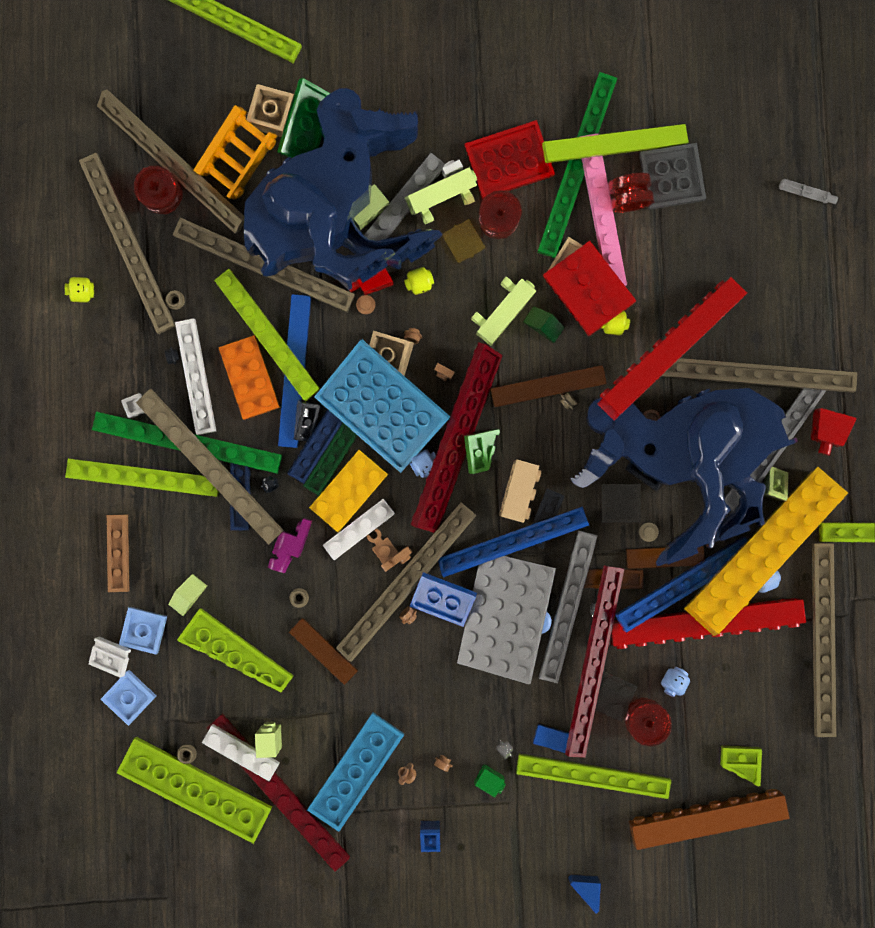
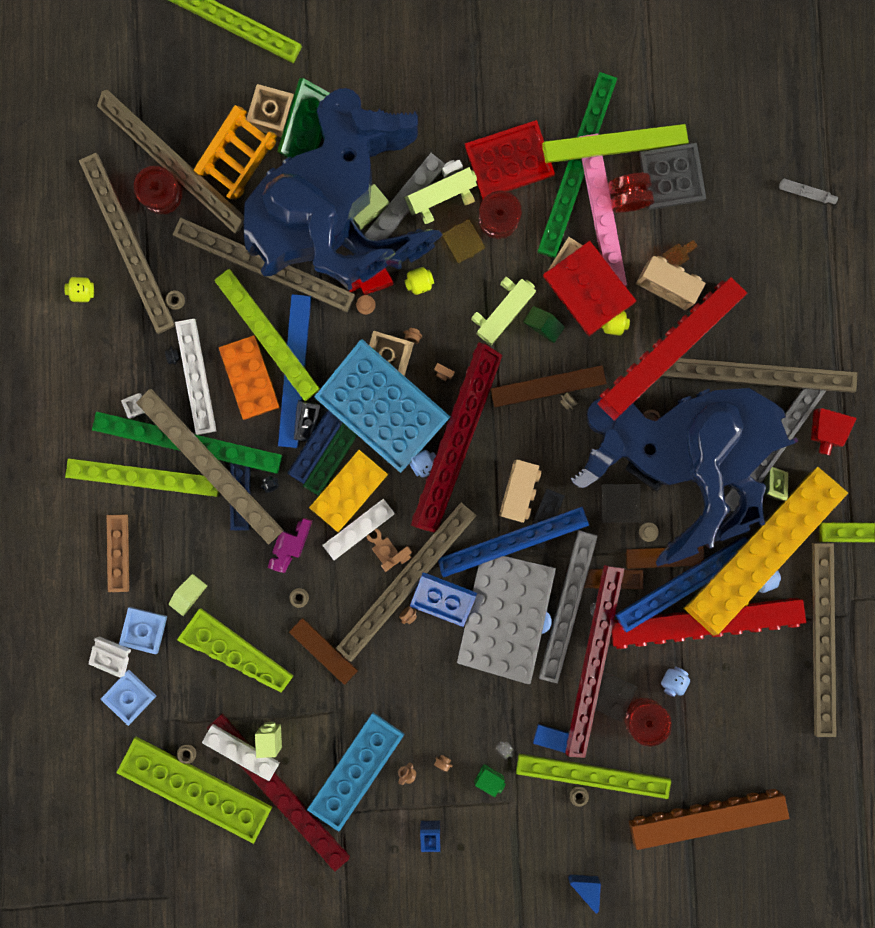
(480, 450): bright green wing -> none
(583, 800): none -> dark tan plate
(670, 282): none -> tan brick
(678, 255): none -> clear orange plate
(743, 762): lime wing -> none

